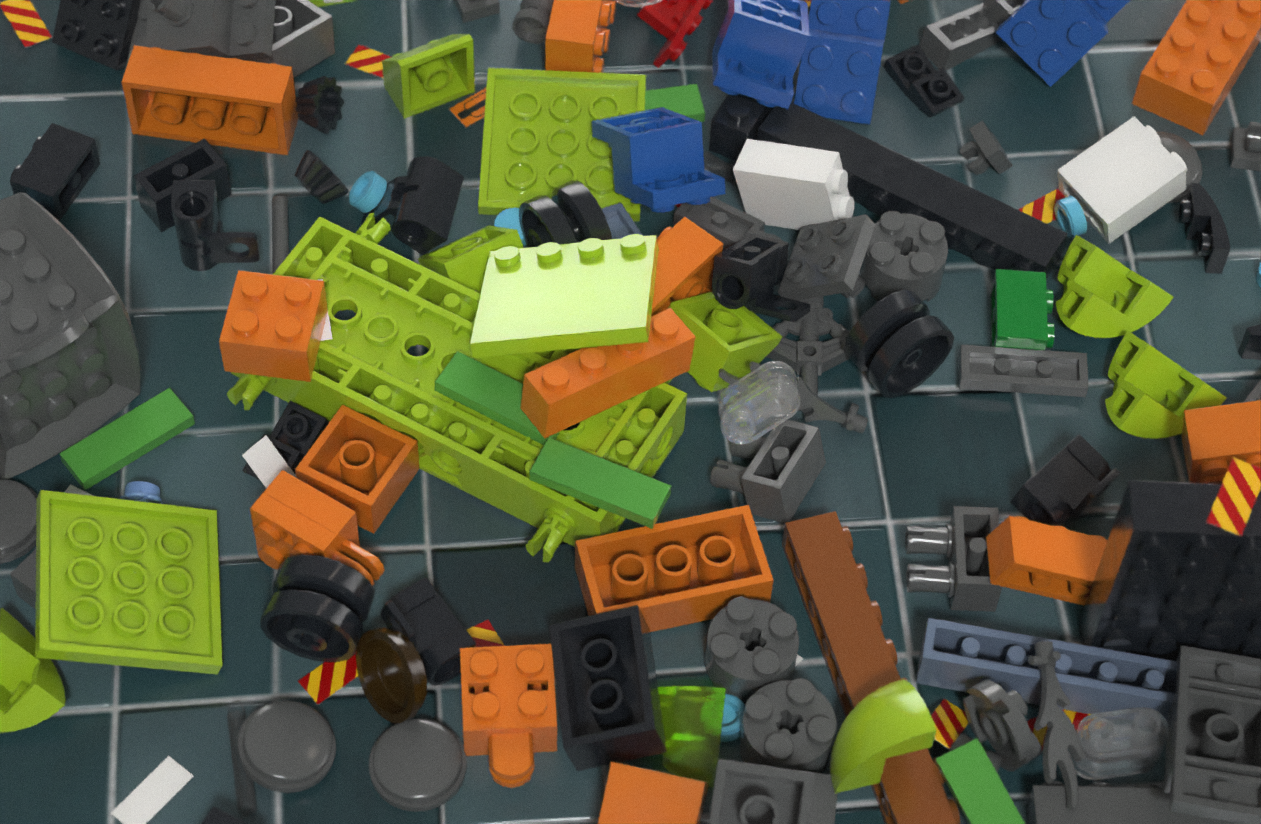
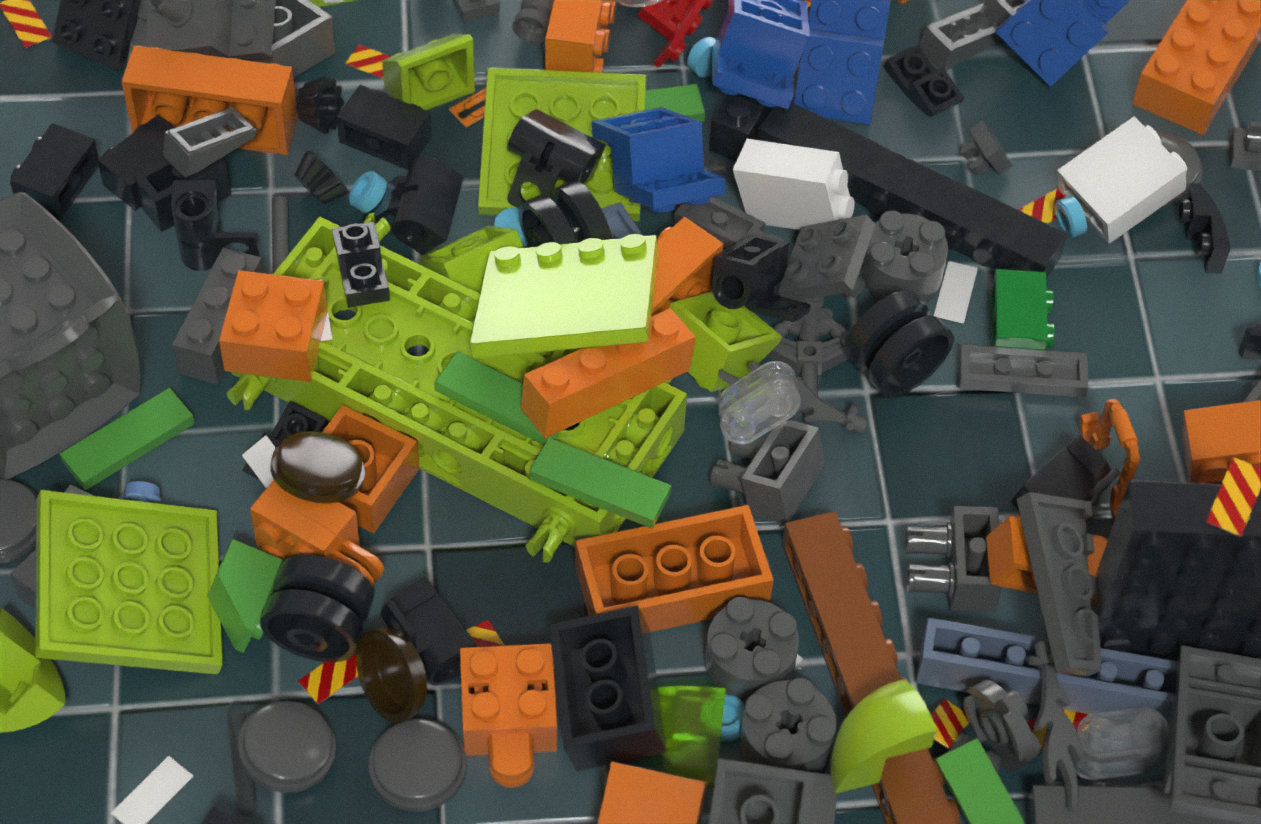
(132, 156): none -> black brick
(189, 157): none -> dark grey slope
(197, 341): none -> dark grey brick
(242, 591): none -> bright green slope
(318, 467): none -> dark brown piece
(360, 264): none -> black slope
(384, 126): none -> black brick
(550, 153): none -> black piece
(700, 57): none -> medium azure tile
(955, 292): none -> white sticker
(1059, 563): none -> dark grey wing
(1099, 438): none -> orange piece
(1104, 295): lime brick -> none
(1153, 391): lime brick -> none

